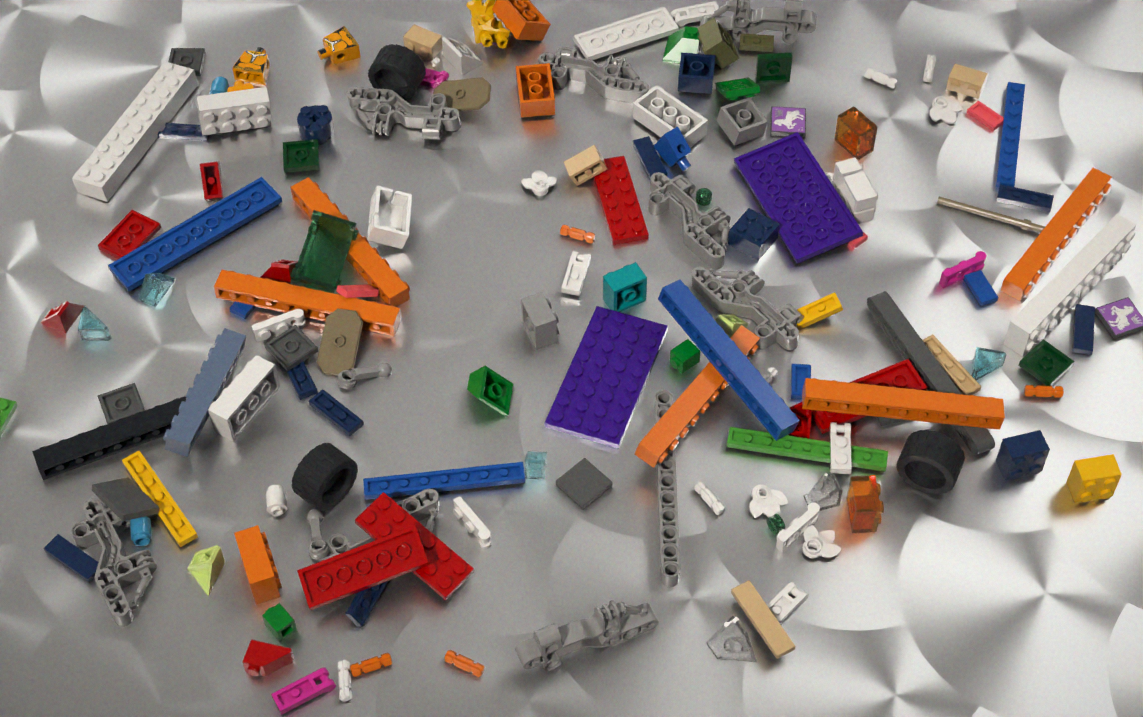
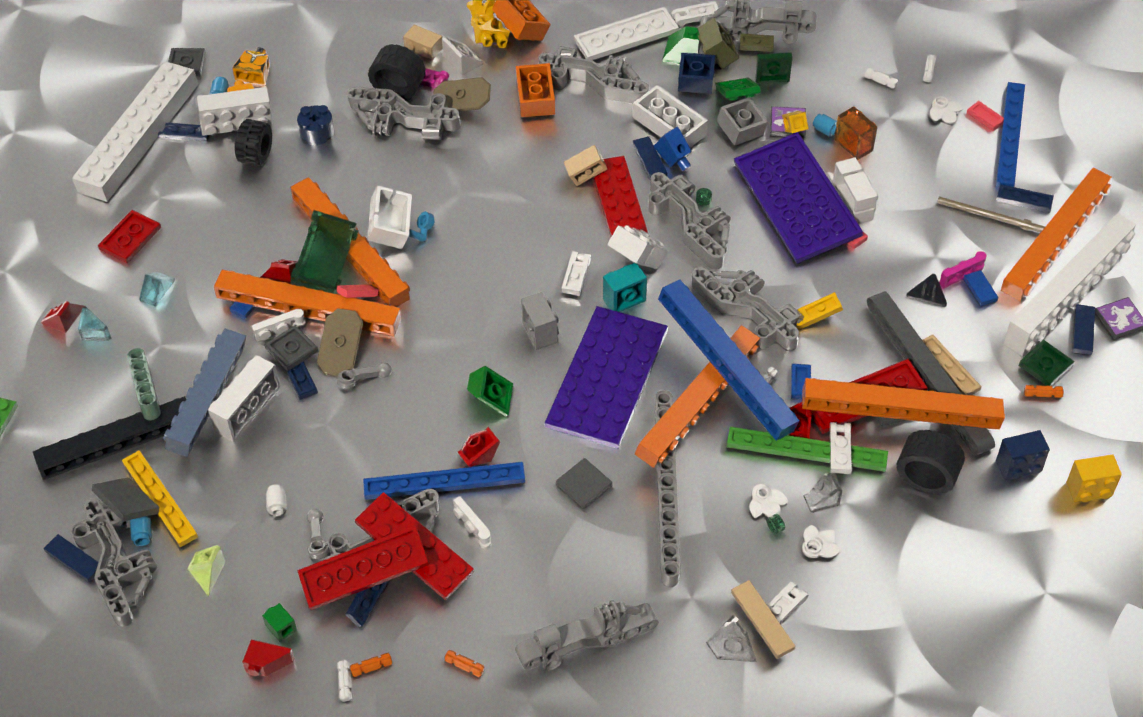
(121, 403): dark grey tile -> none
(143, 384): none -> sand green beam
(195, 233): blue plate -> none
(211, 179): red slope -> none
(253, 142): none -> black tyre
(258, 564): orange brick -> none
(301, 156): dark green plate -> none
(303, 690): dark pink plate -> none
(324, 476): black tyre -> none
(336, 412): dark blue tile -> none
(339, 47): light orange torso -> none
(424, 222): none -> dark azure plate
(479, 448): none -> red slope
(535, 465): clear light blue slope -> none
(539, 183): white plate -> none
(578, 234): orange axle -> none
(638, 246): none -> white piece
(684, 356): green brick -> none
(709, 497): white axle -> none
(730, 323): yellowish green slope -> none
(753, 234): dark blue brick -> none
(795, 121): none -> yellow brick
(797, 527): white plate -> none
(825, 124): none -> dark azure brick
(864, 504): clear orange brick -> none
(928, 291): none -> black piece
(966, 81): tan brick -> none
(986, 361): clear light blue slope -> none

